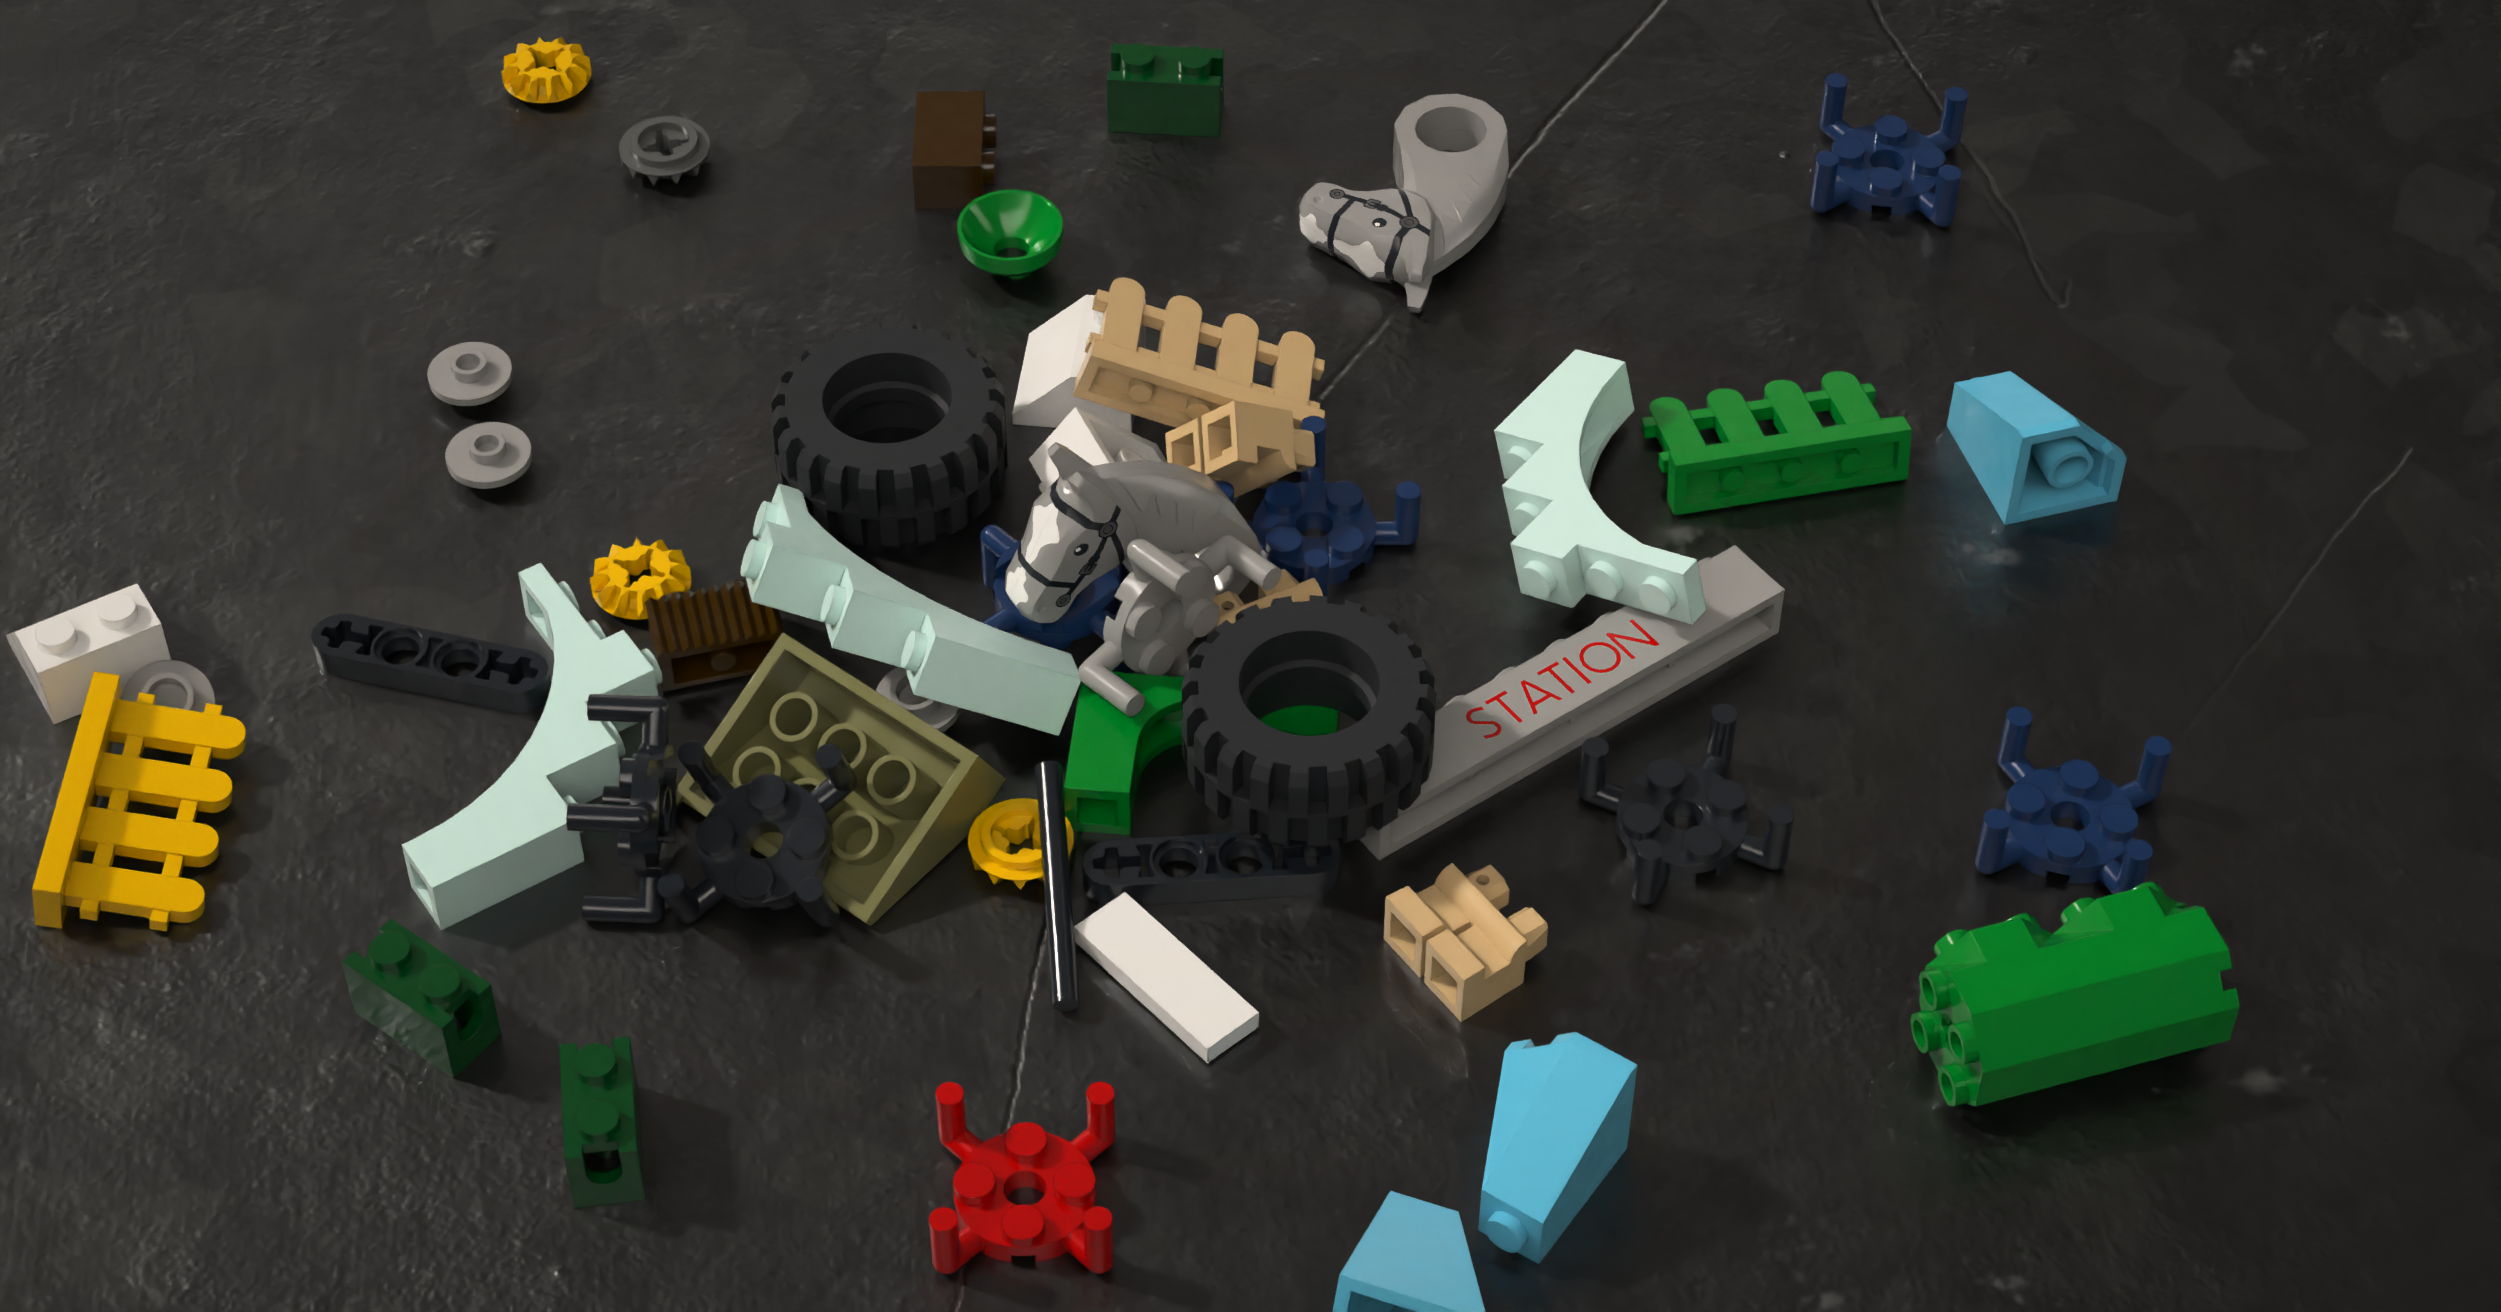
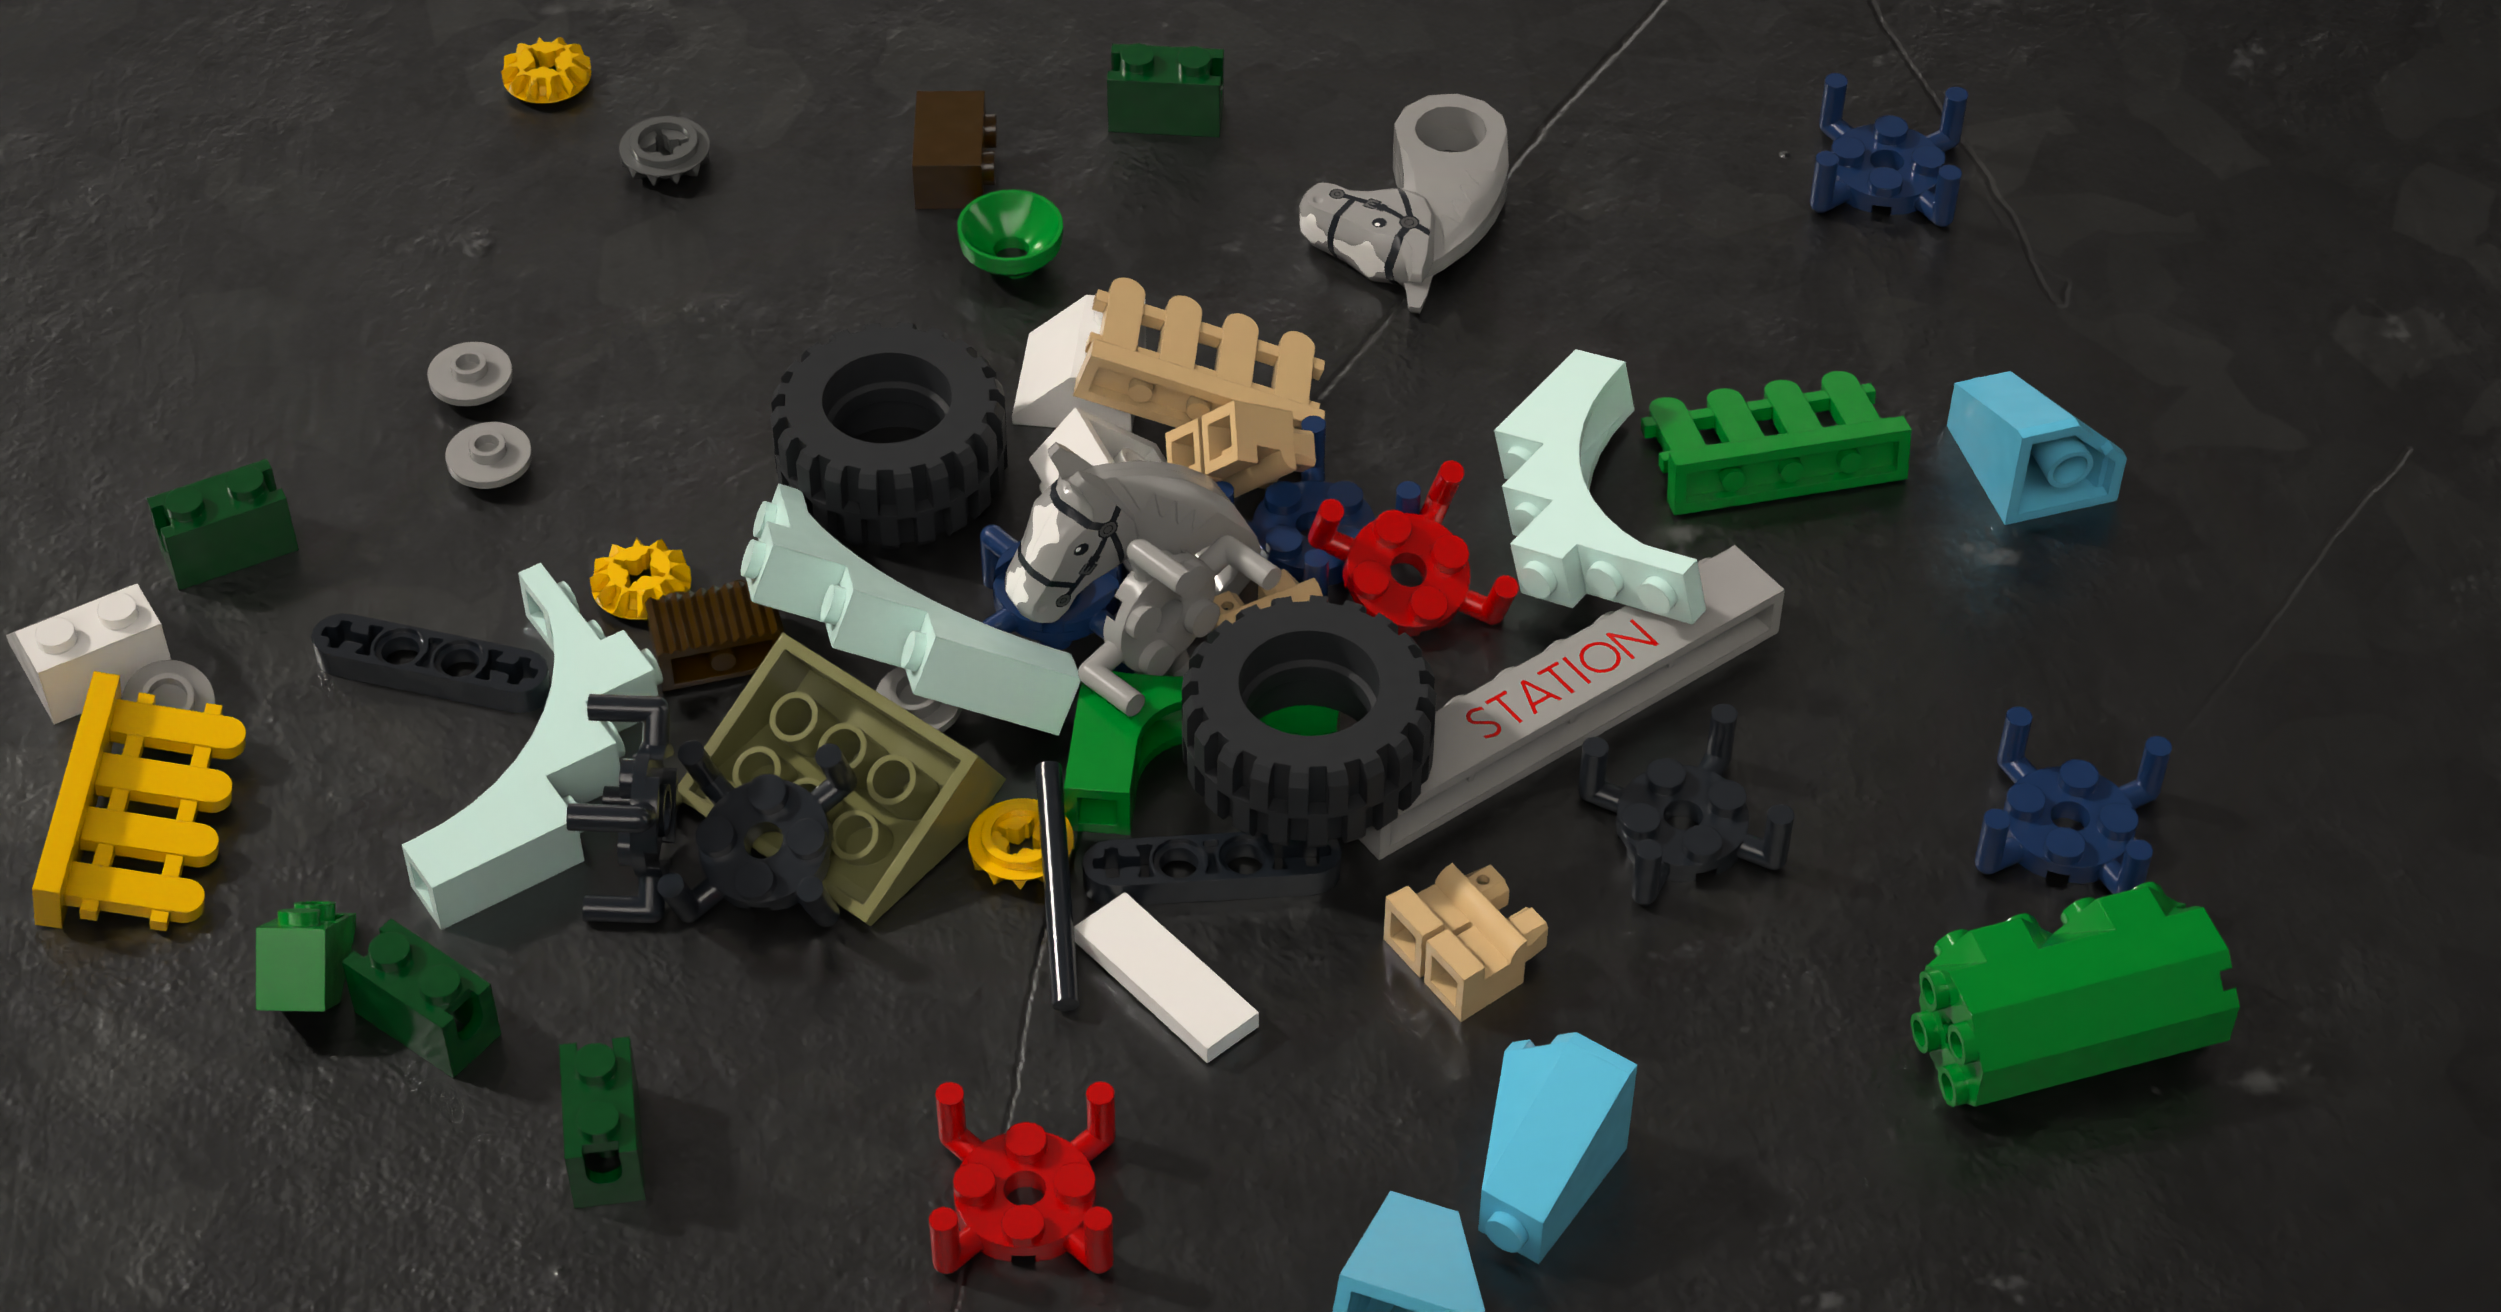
(222, 524): none -> dark green brick
(303, 957): none -> green slope
(1421, 543): none -> red plate

